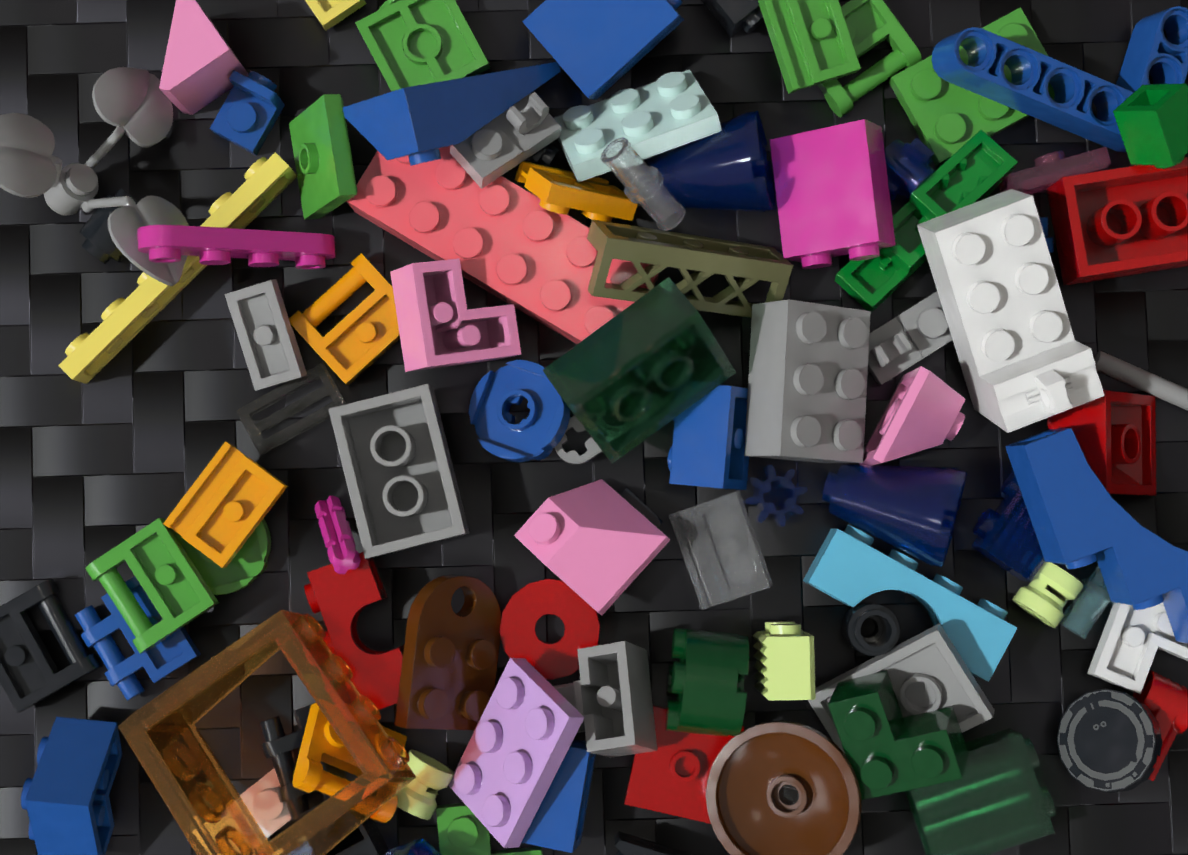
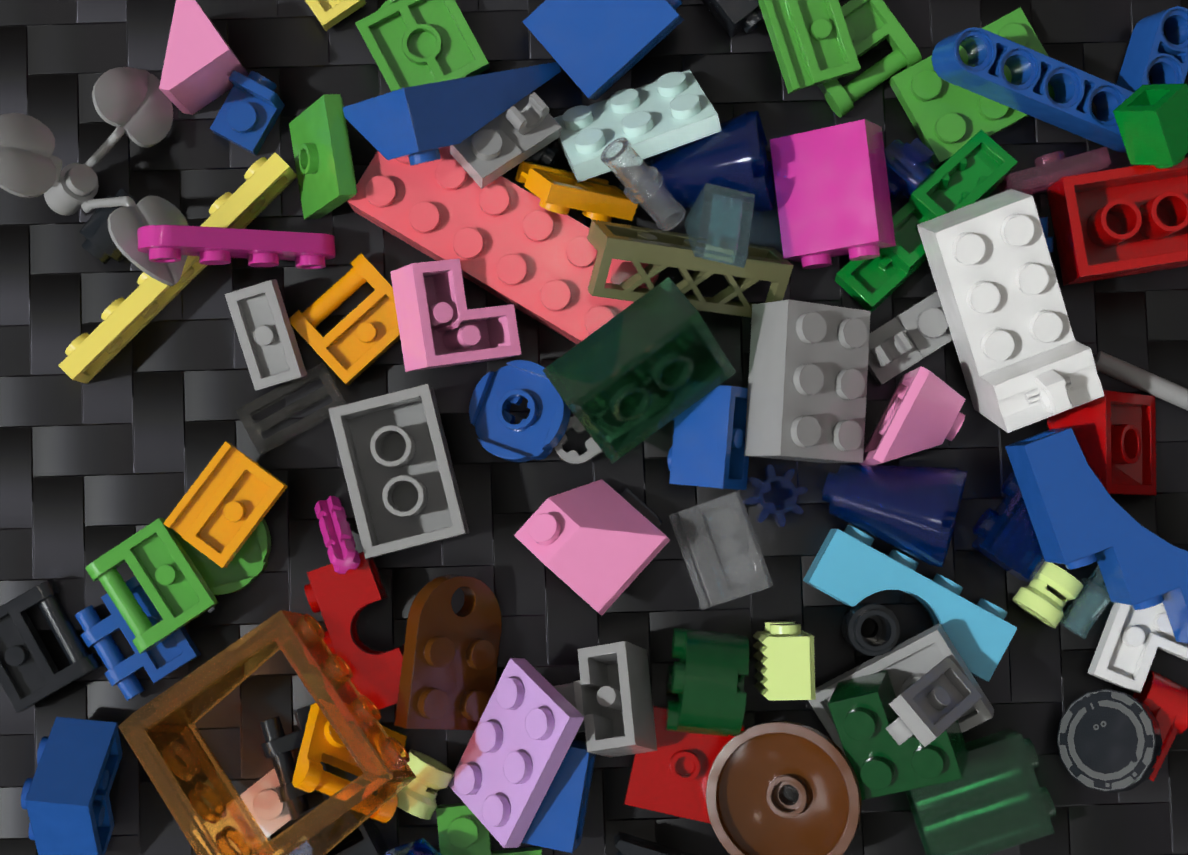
(545, 598): red tile -> none
(721, 224): none -> clear light blue slope
(932, 704): none -> light grey plate

